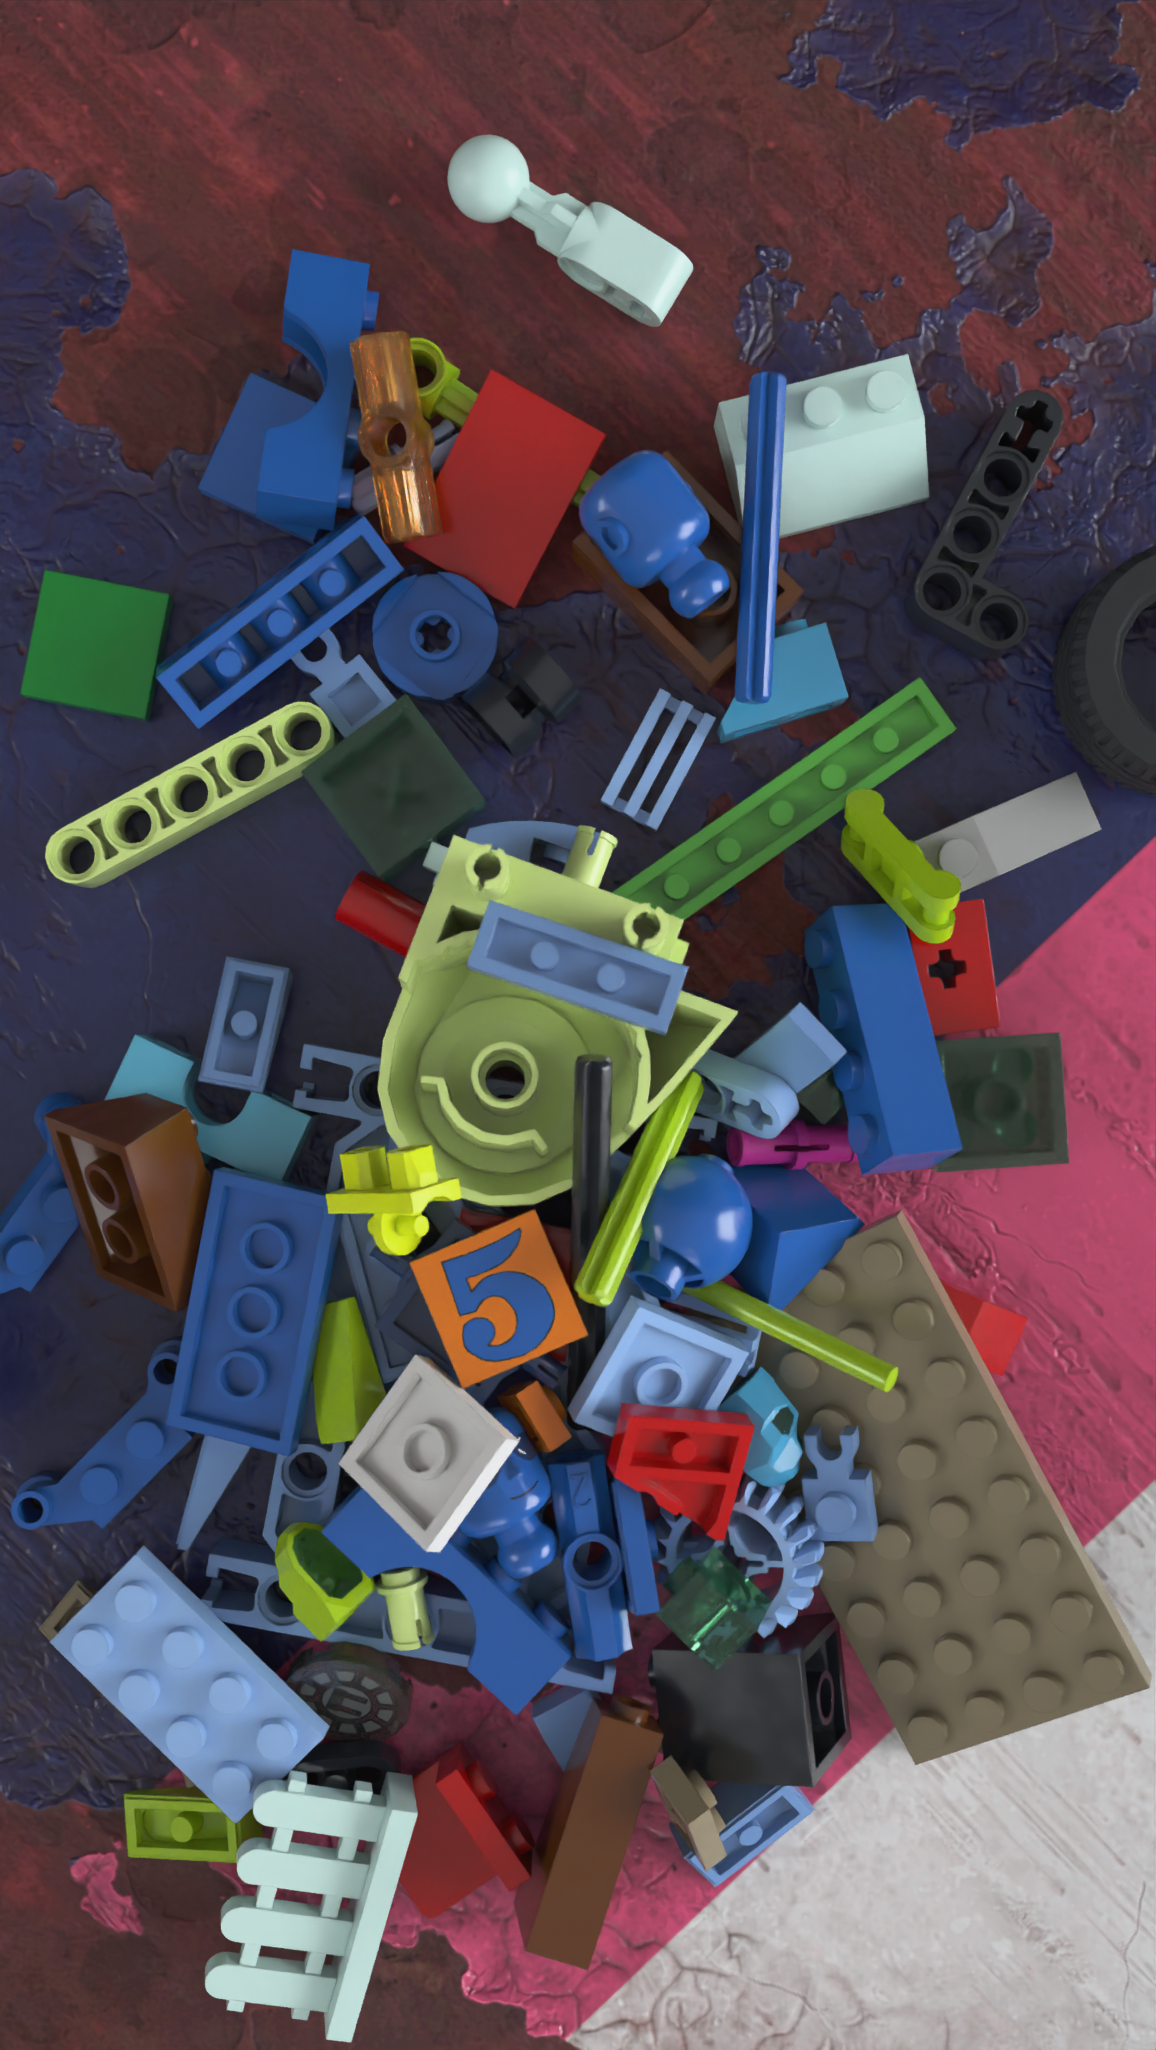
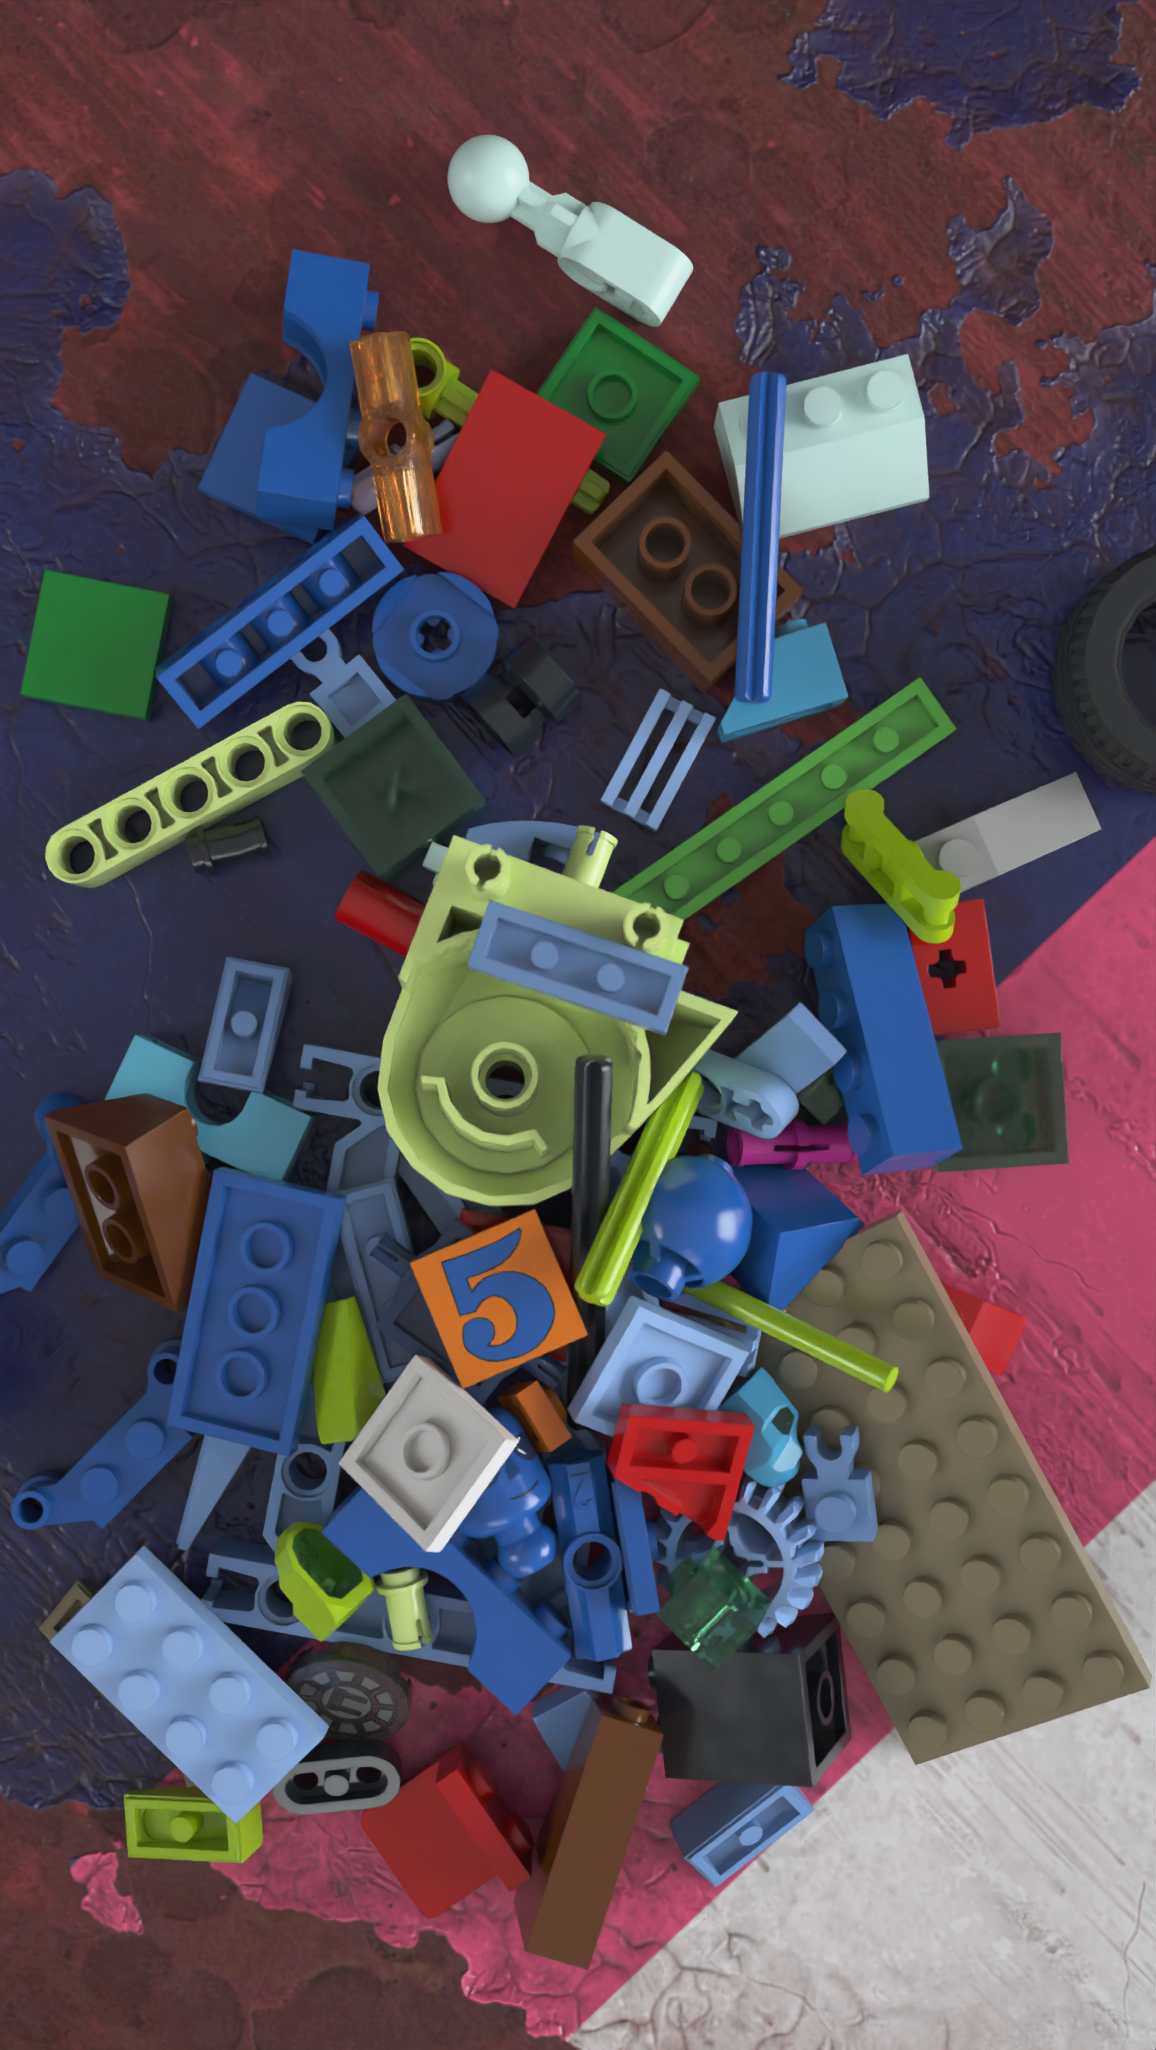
(227, 845): none -> black pin
(321, 1929): light aqua fence -> none
(393, 1201): neon yellow hips -> none
(621, 389): none -> green tile
(652, 530): blue piece -> none
(691, 1810): dark tan plate -> none
(990, 519): black beam -> none

